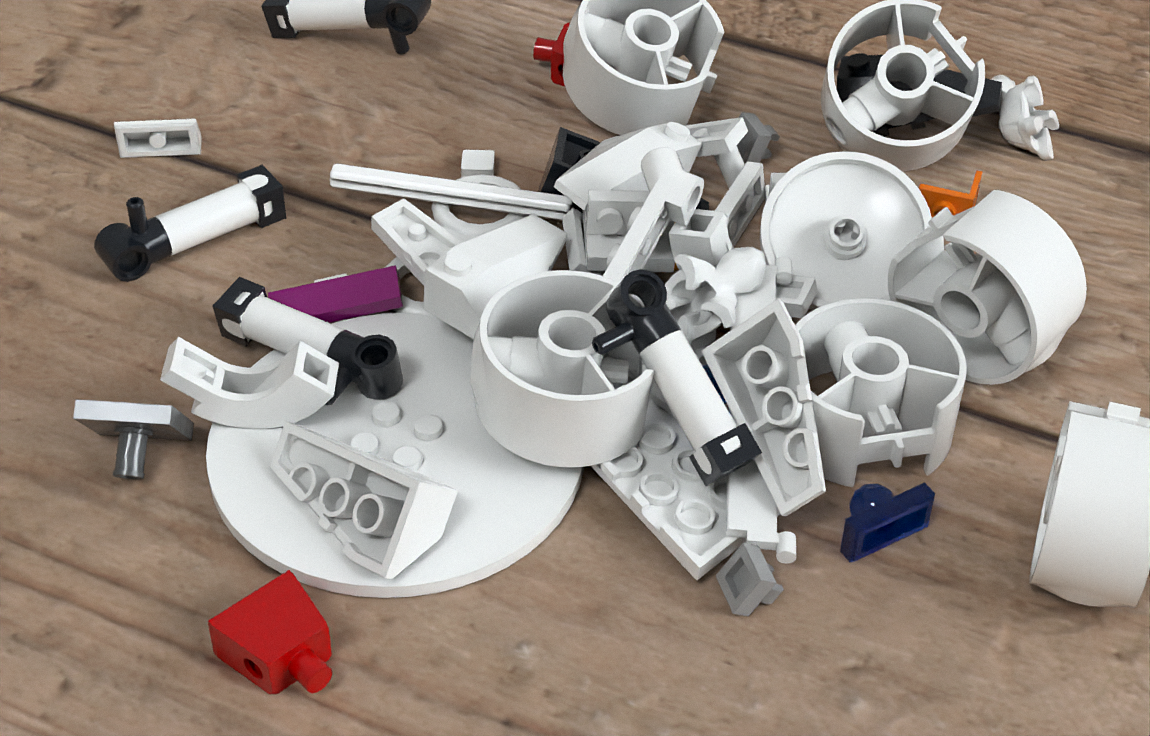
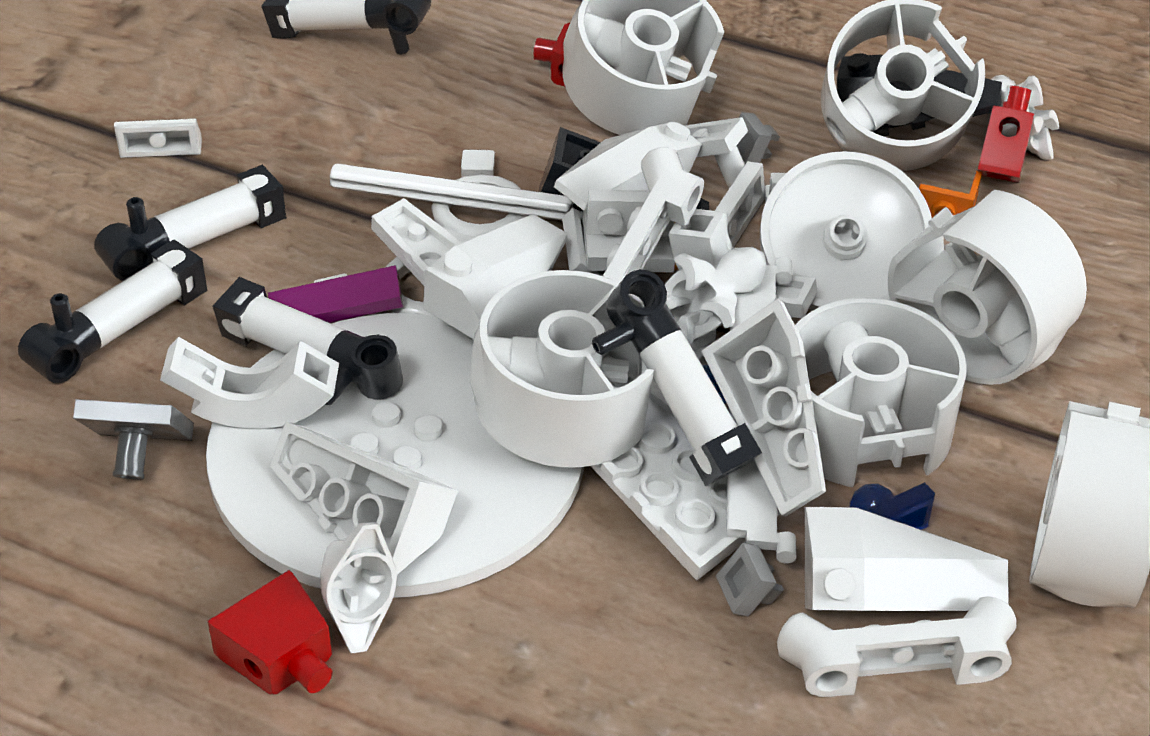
(60, 348): none -> piece
(358, 584): none -> white hat
(836, 658): none -> white plate
(887, 566): none -> white wedge
(1002, 155): none -> torso

